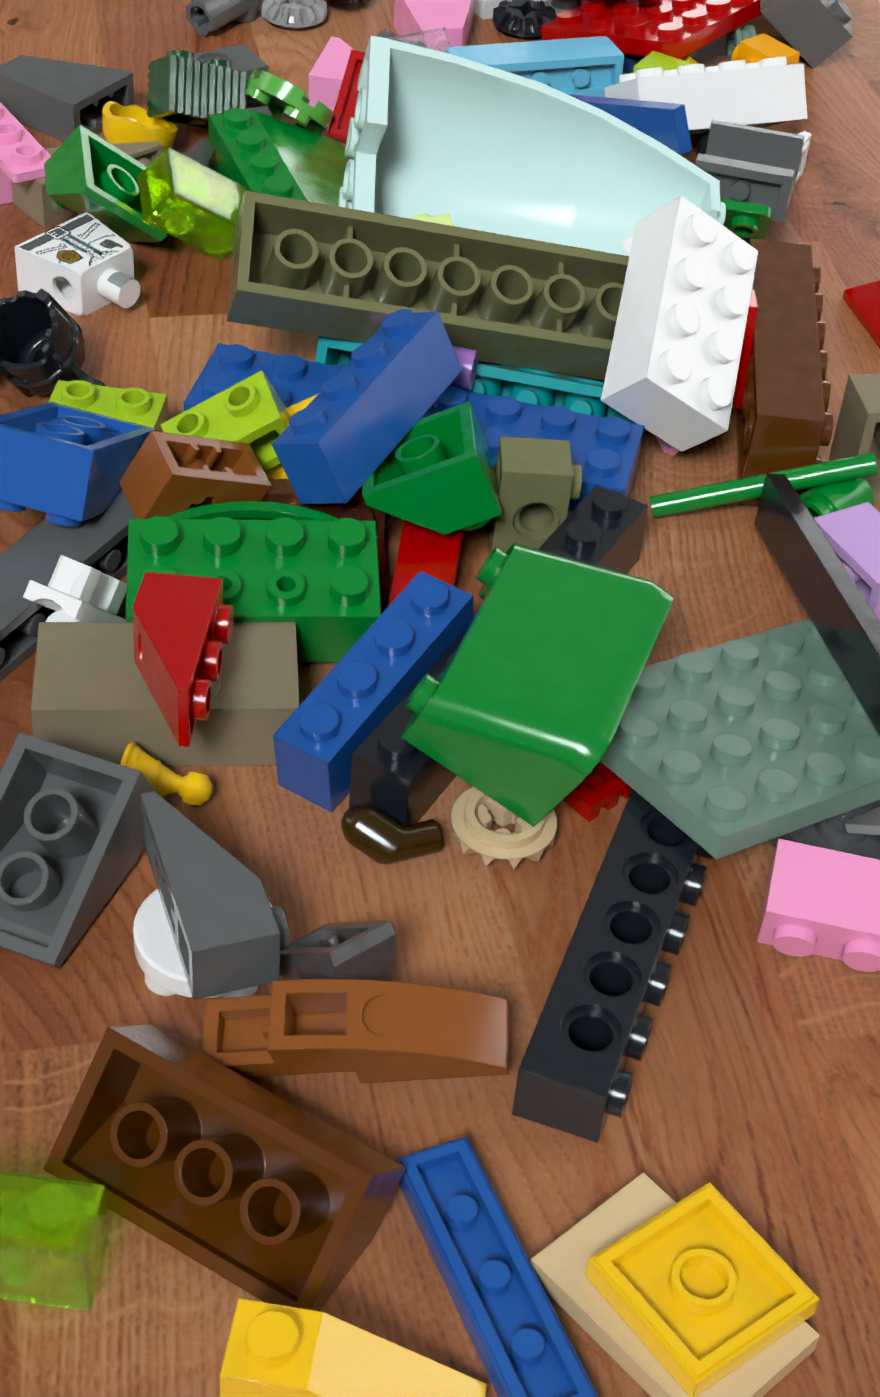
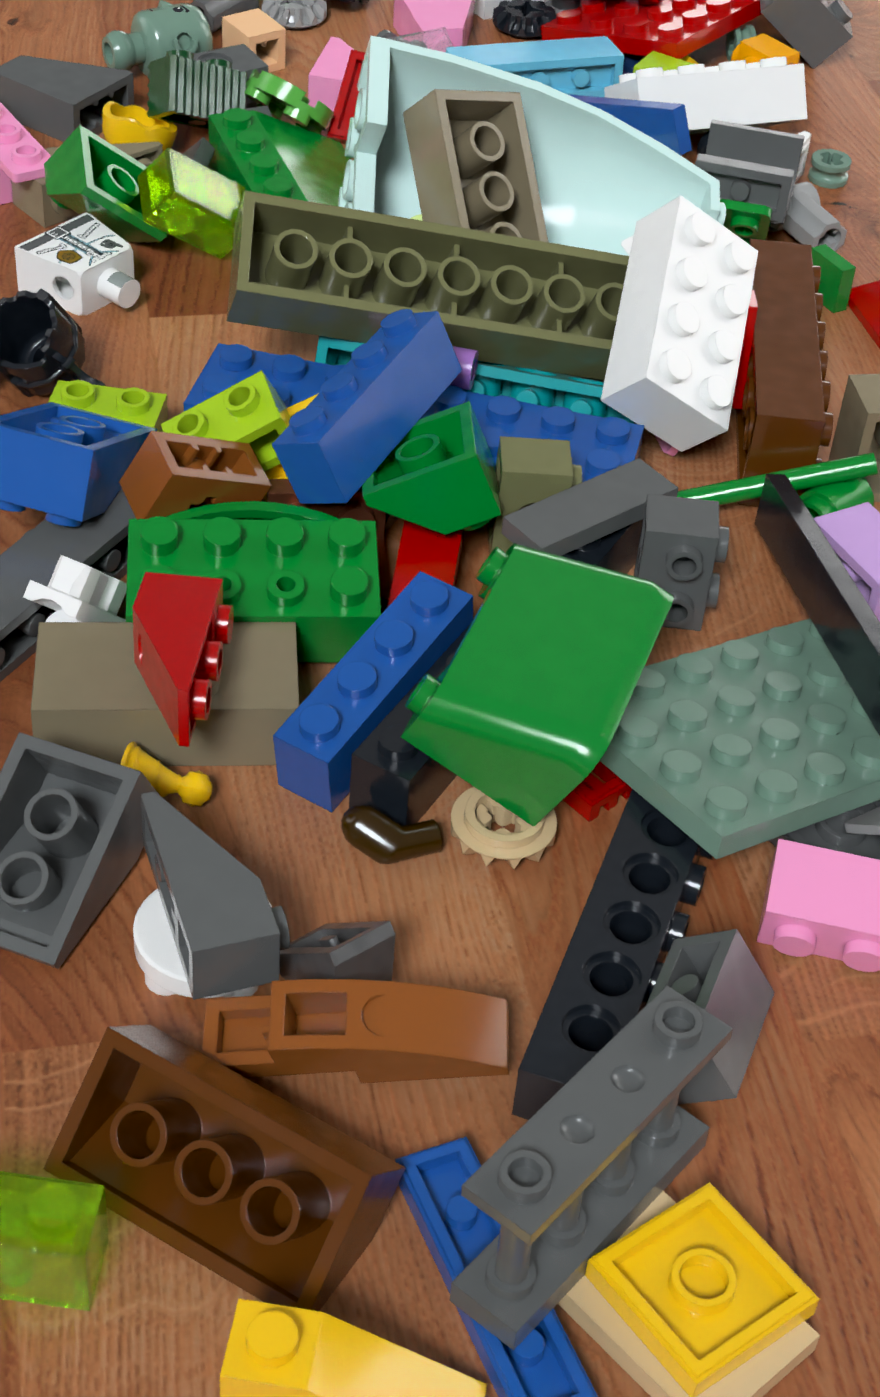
(155, 33): none -> sand green piece
(259, 34): none -> light nougat brick
(475, 162): none -> dark tan brick
(587, 509): none -> dark grey tile
(587, 1166): none -> dark grey fence
(679, 552): none -> dark grey brick
(729, 984): none -> dark grey brick
(809, 220): none -> light grey piece
(829, 168): none -> sand green bush
(835, 278): none -> green tile

